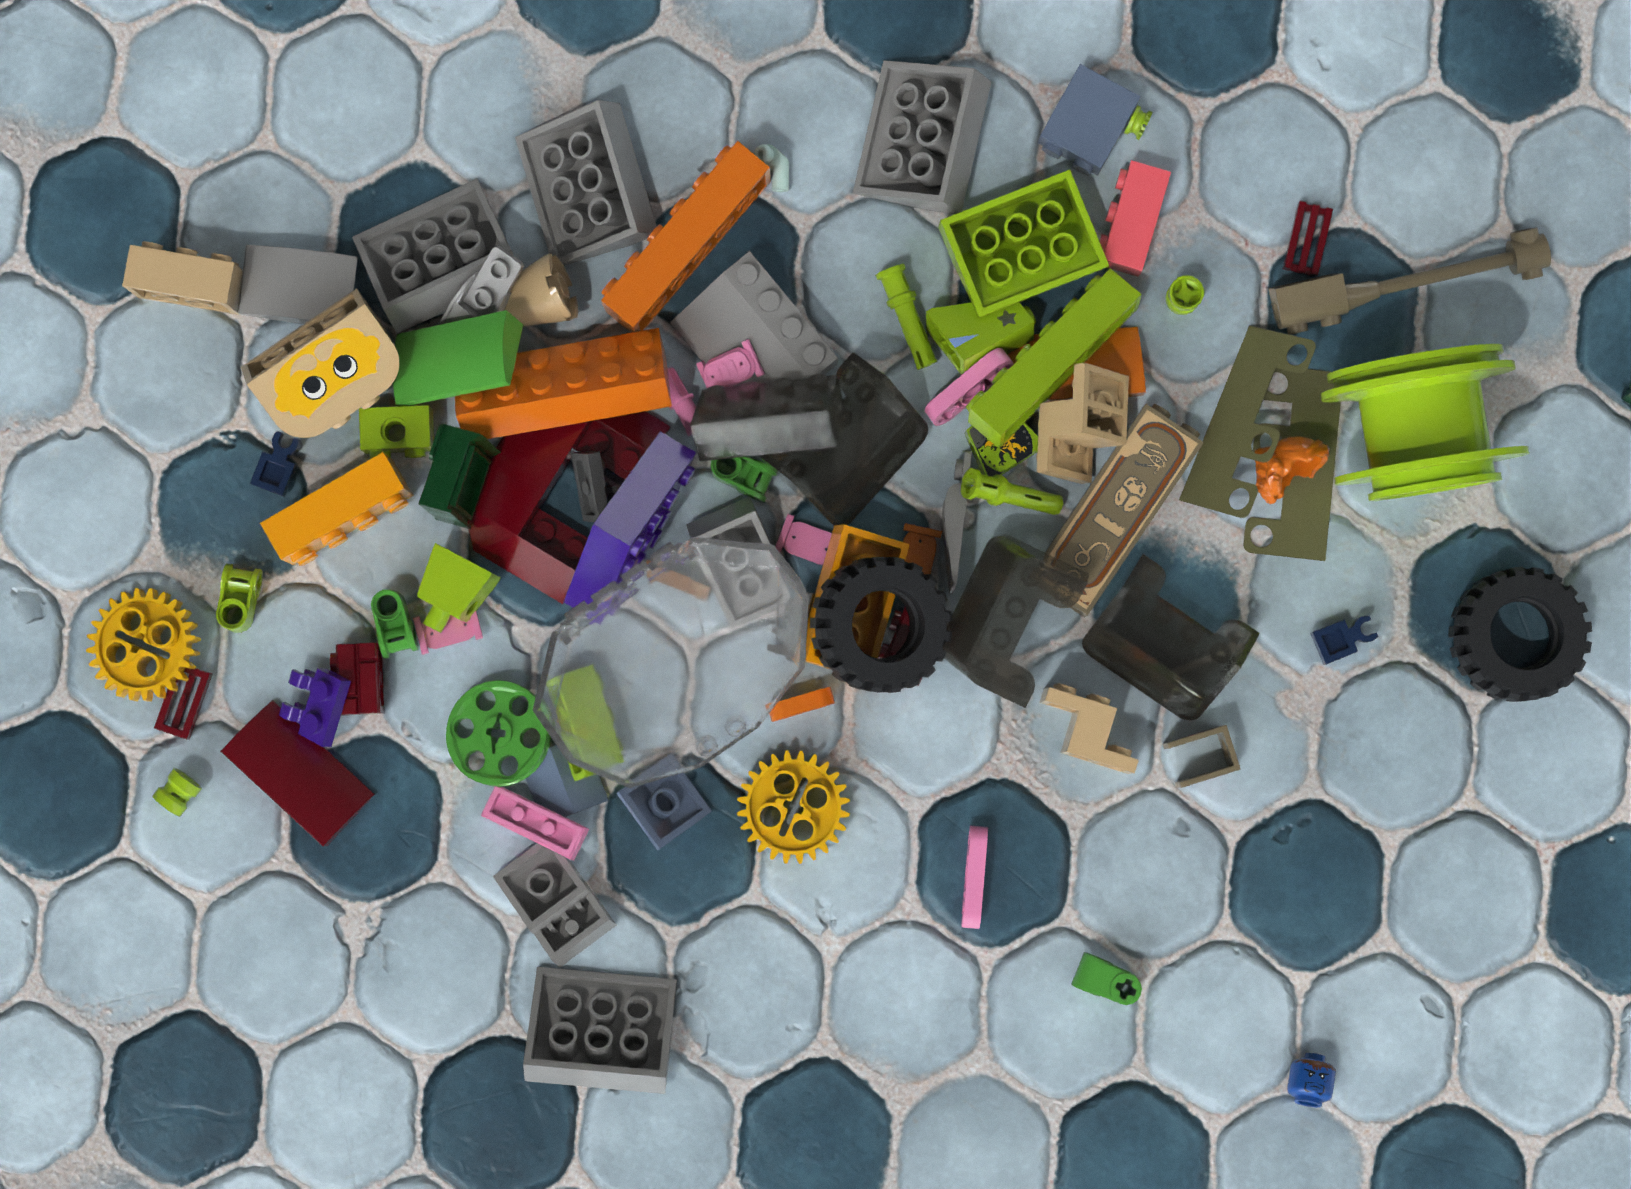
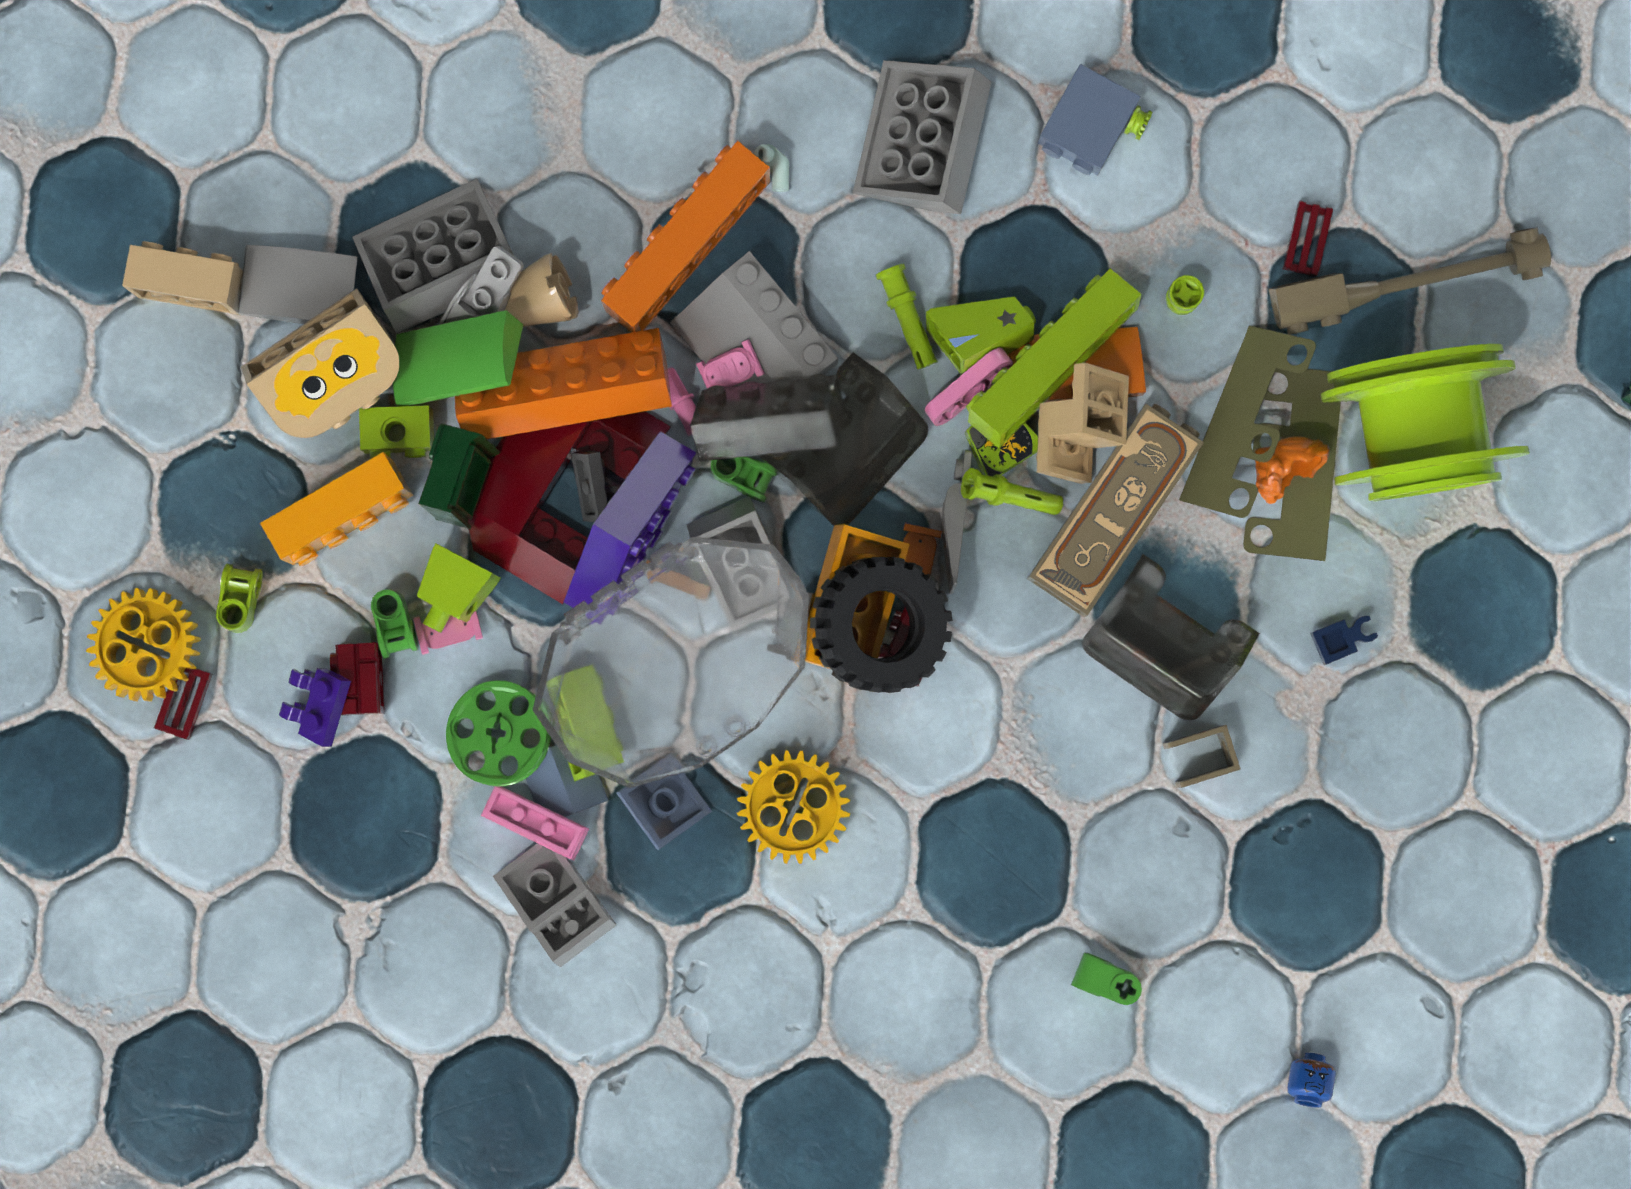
(177, 792): lime wheel -> none
(275, 471): dark blue plate -> none
(297, 774): dark red slope -> none
(586, 183): light grey slope -> none
(600, 1030): light grey slope -> none
(802, 704): orange beam -> none
(809, 540): bright pink piece -> none
(974, 877): bright pink beam -> none
(998, 608): clear smoke windscreen -> none
(1023, 243): lime slope -> none
(1089, 728): tan bracket -> none
(1134, 216): coral brick -> none
(1564, 623): black tyre -> none

